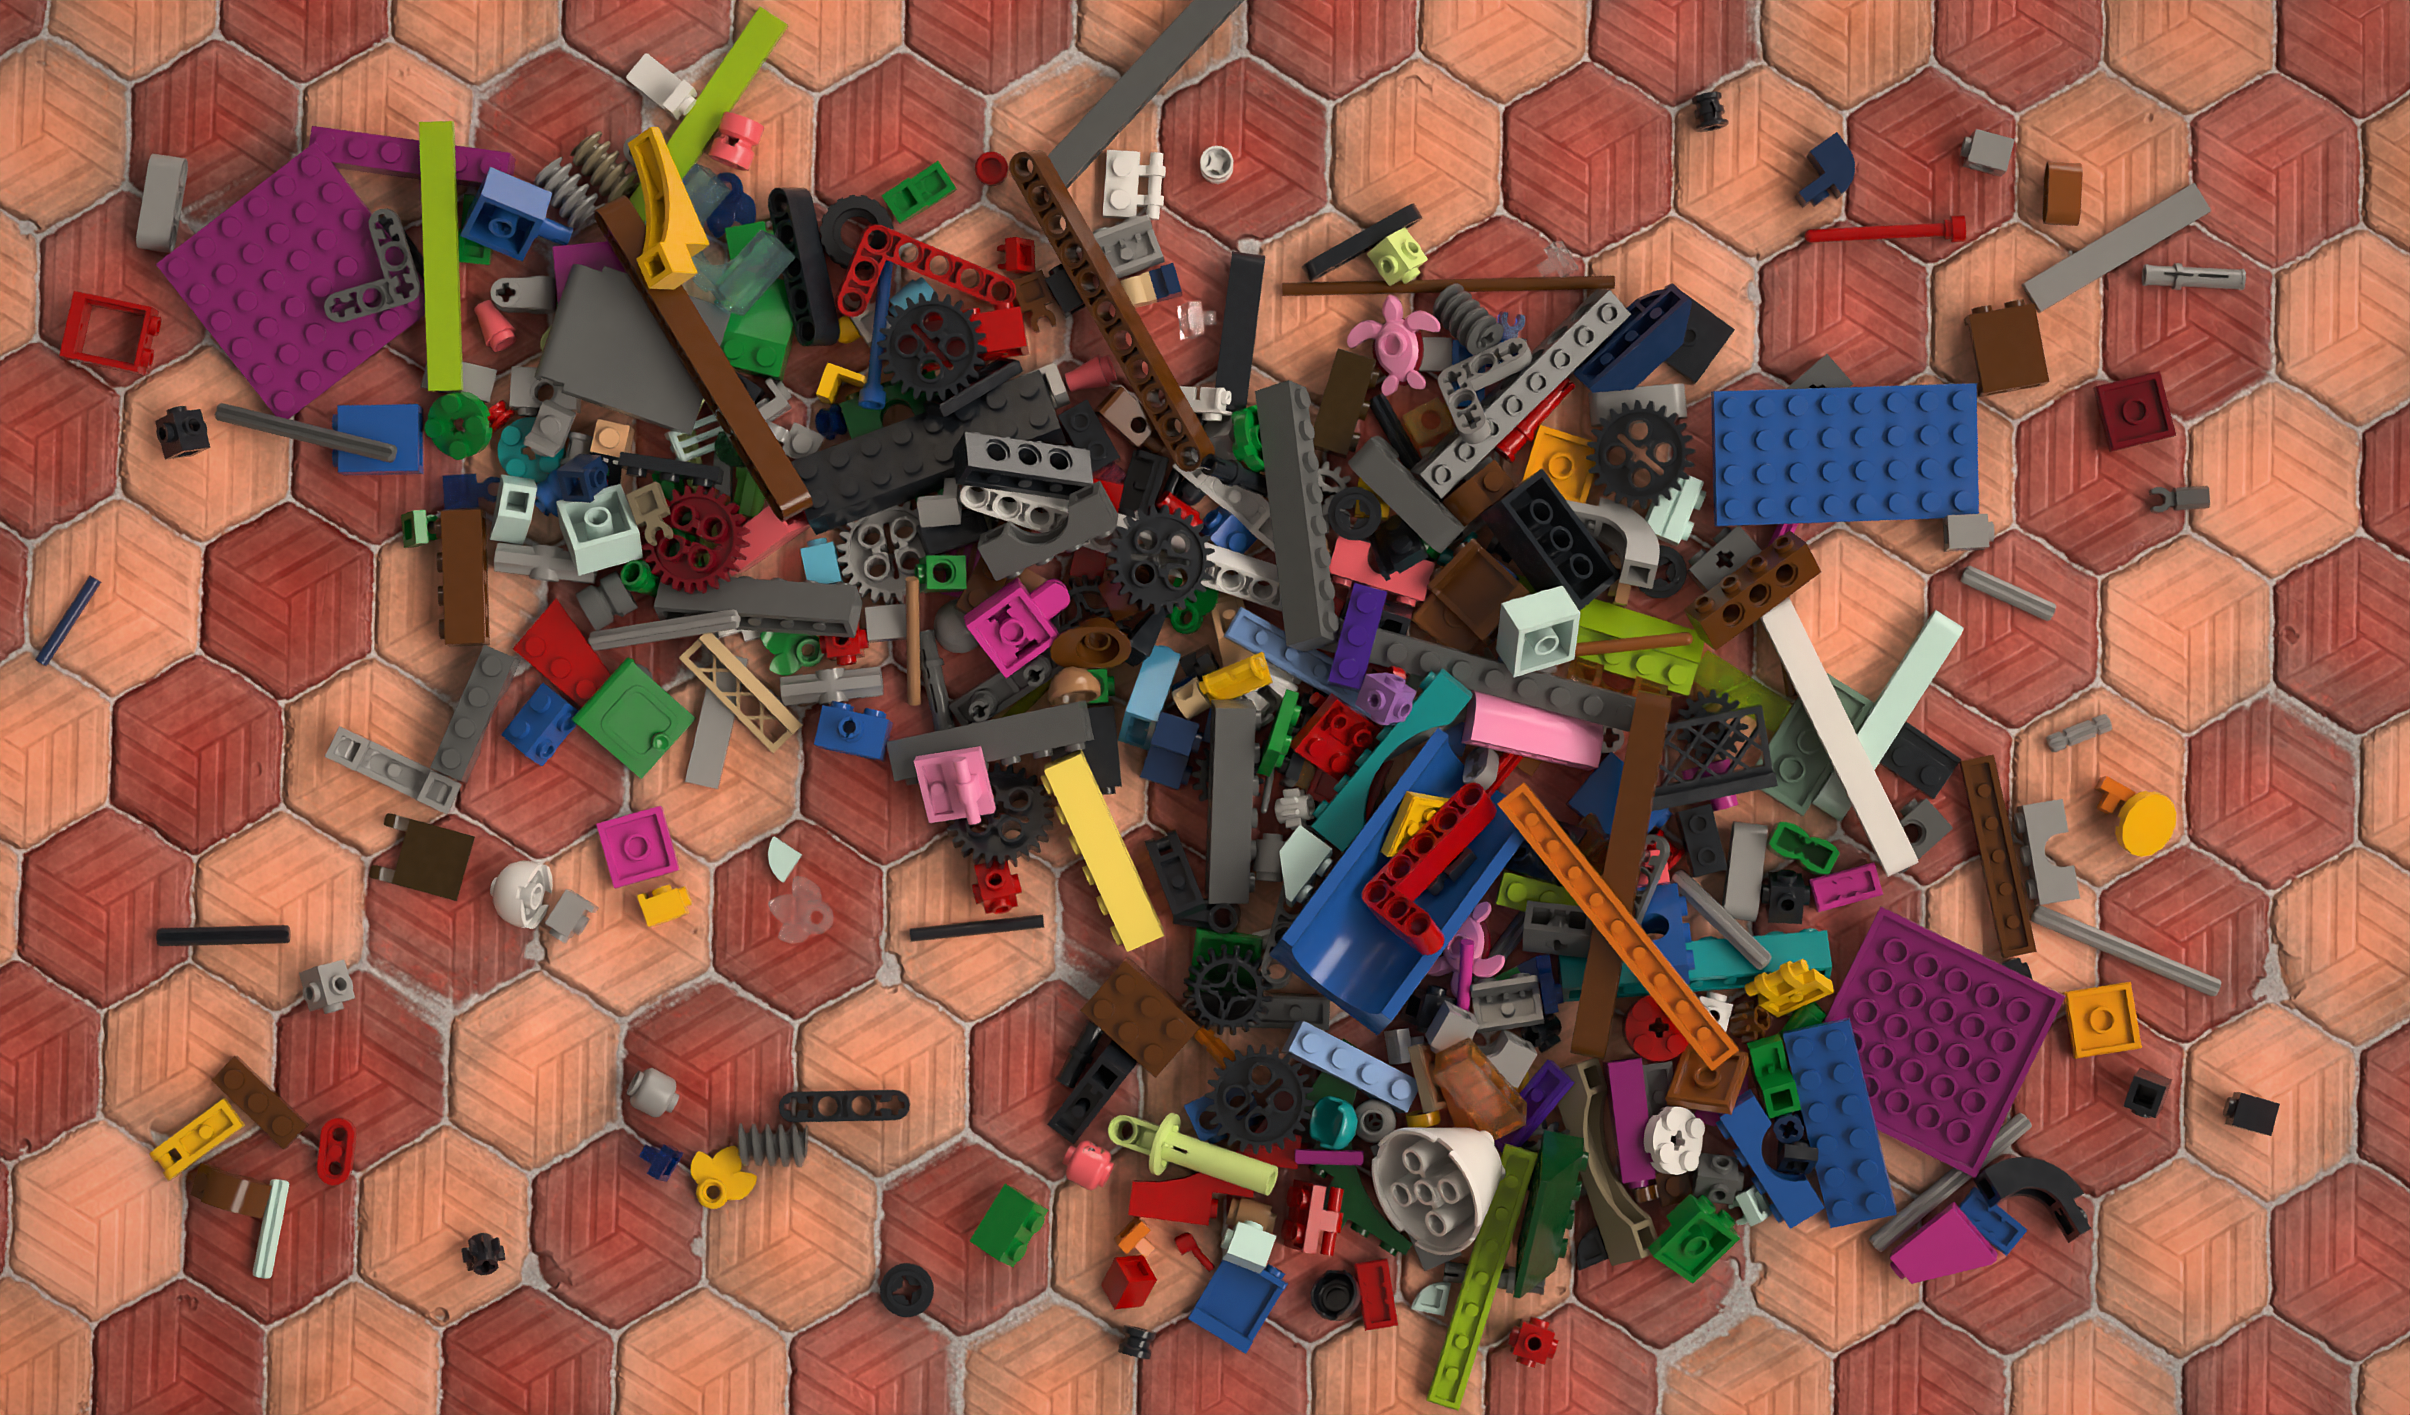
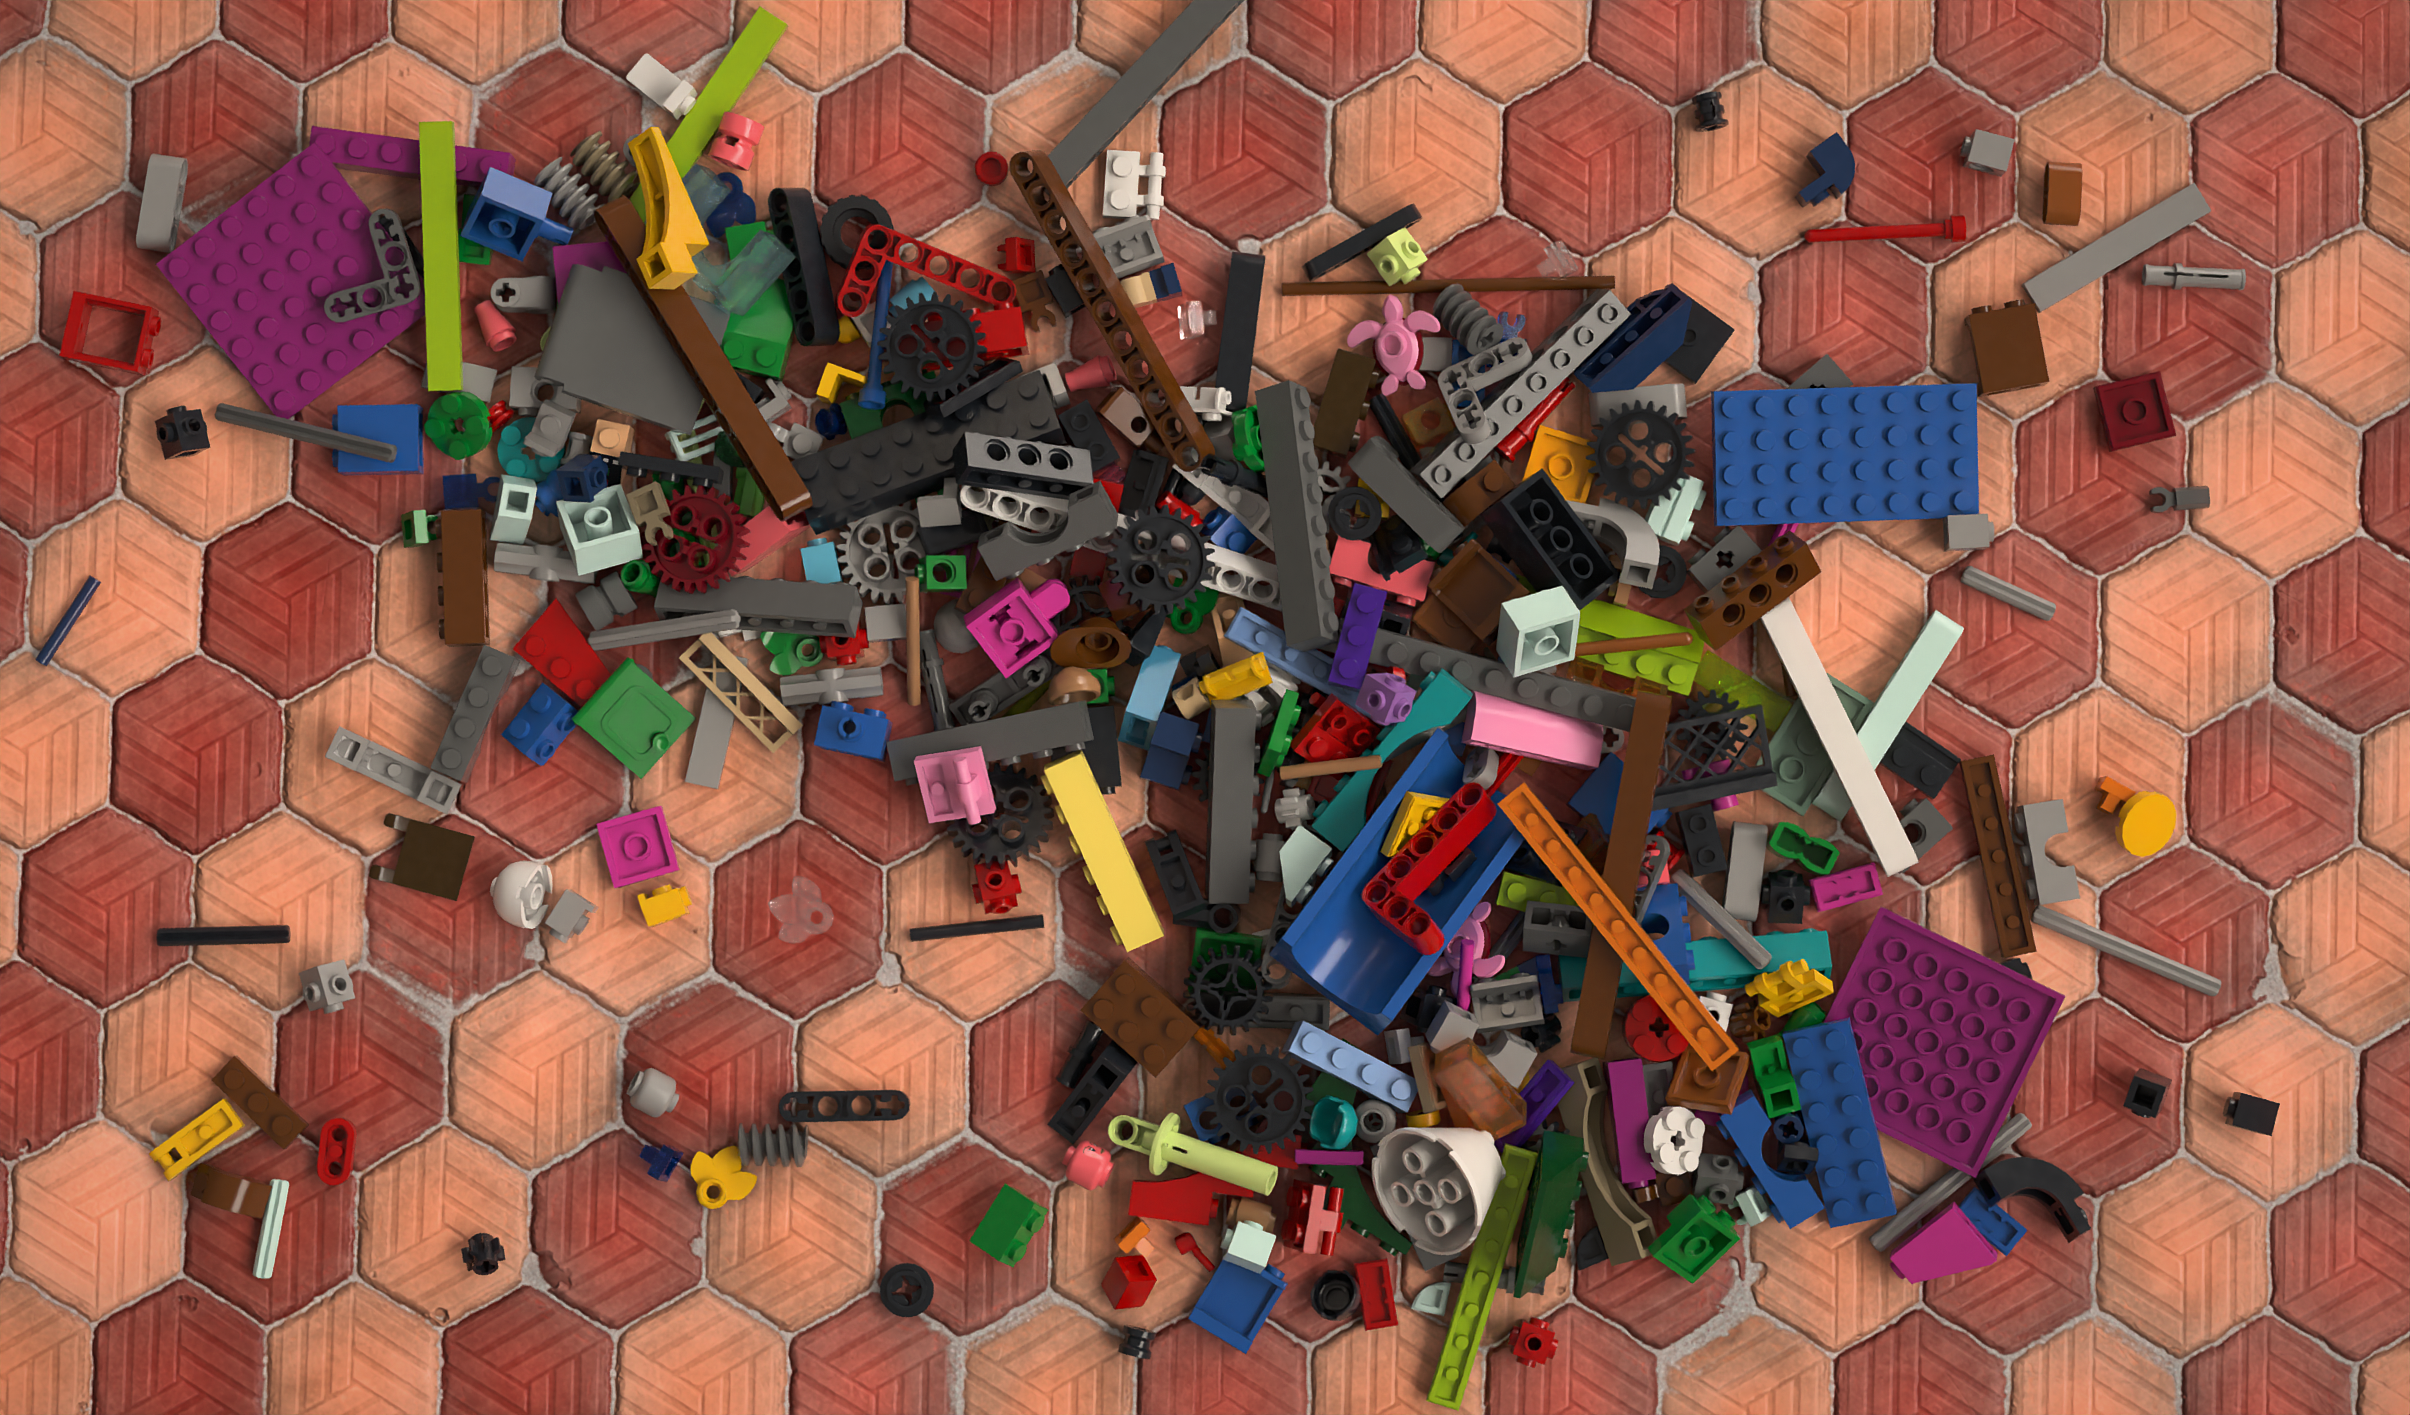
(782, 858): light aqua tile -> none
(919, 192): green slope -> none
(1218, 159): white wheel -> none
(1330, 767): none -> medium nougat bar
(2079, 733): light grey axle -> none
(2102, 1020): light orange plate -> none

